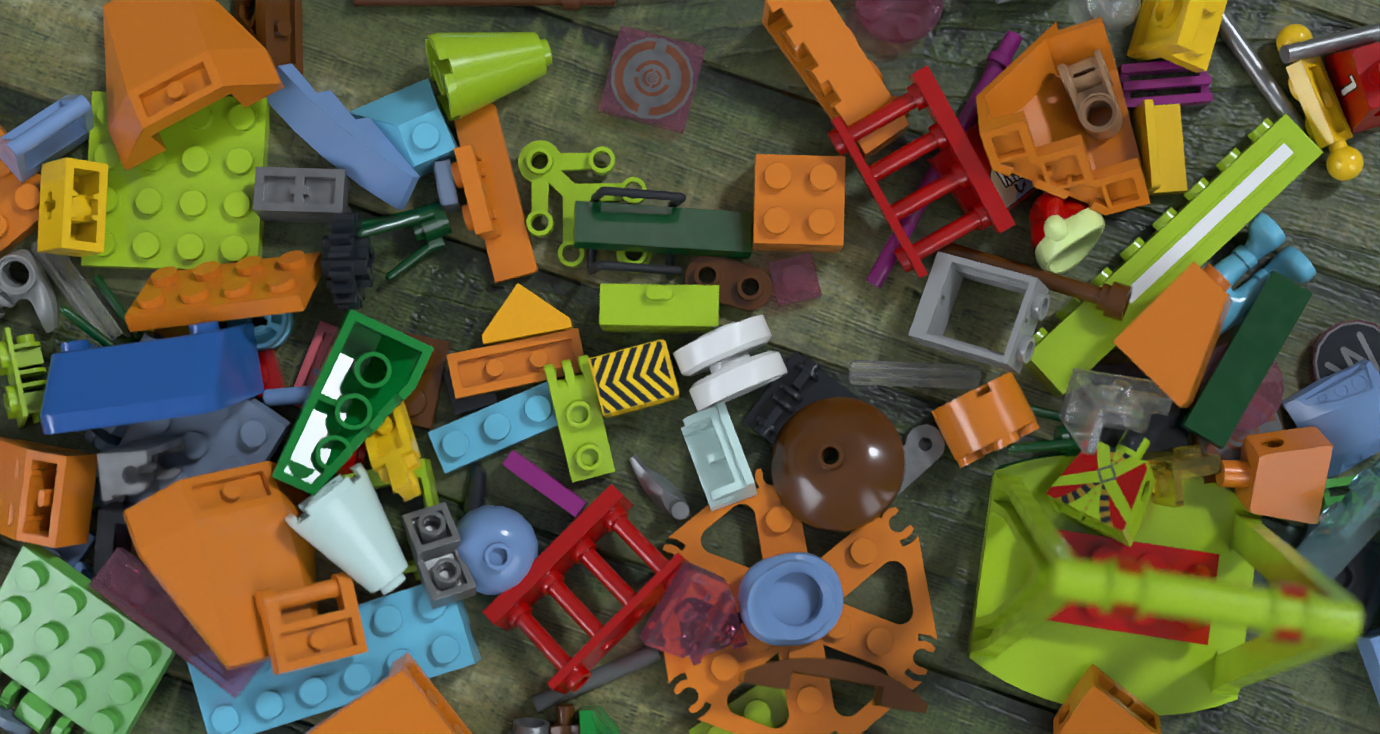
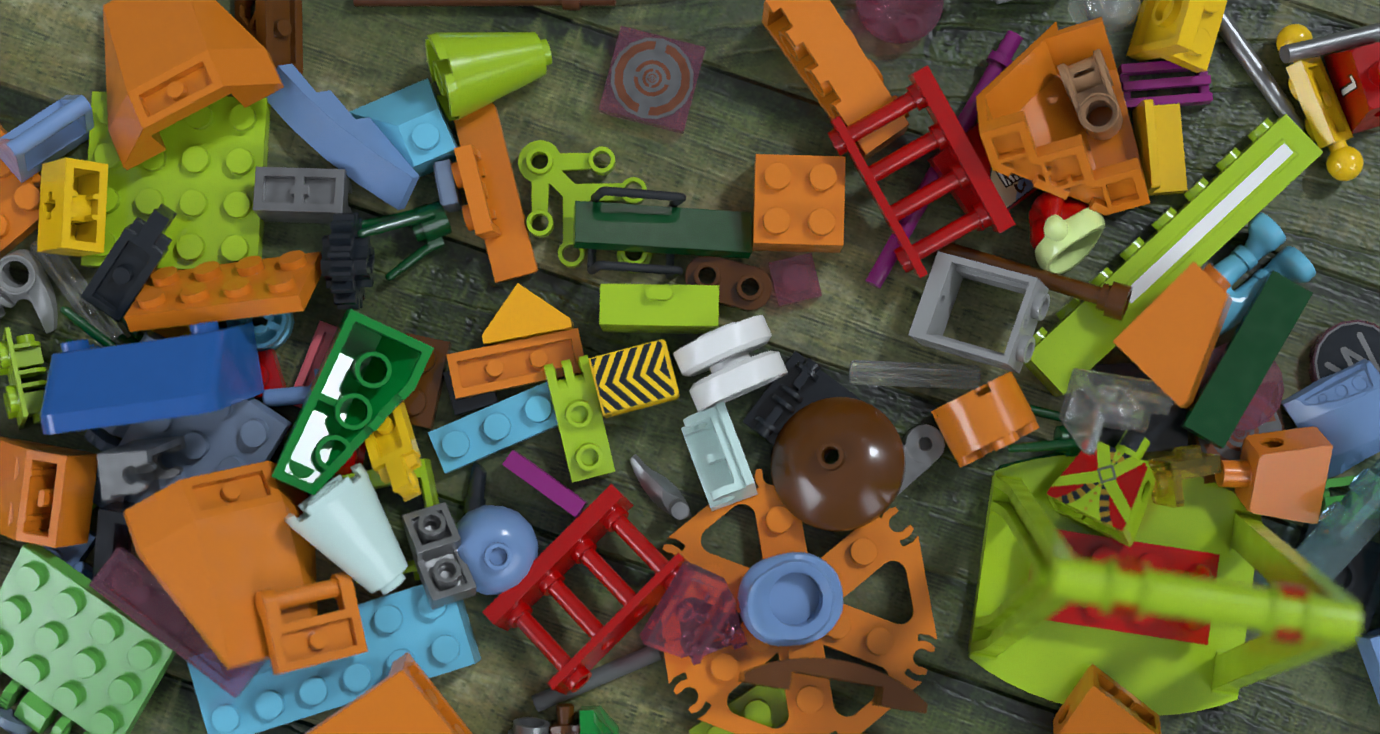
(130, 264): none -> black hinge

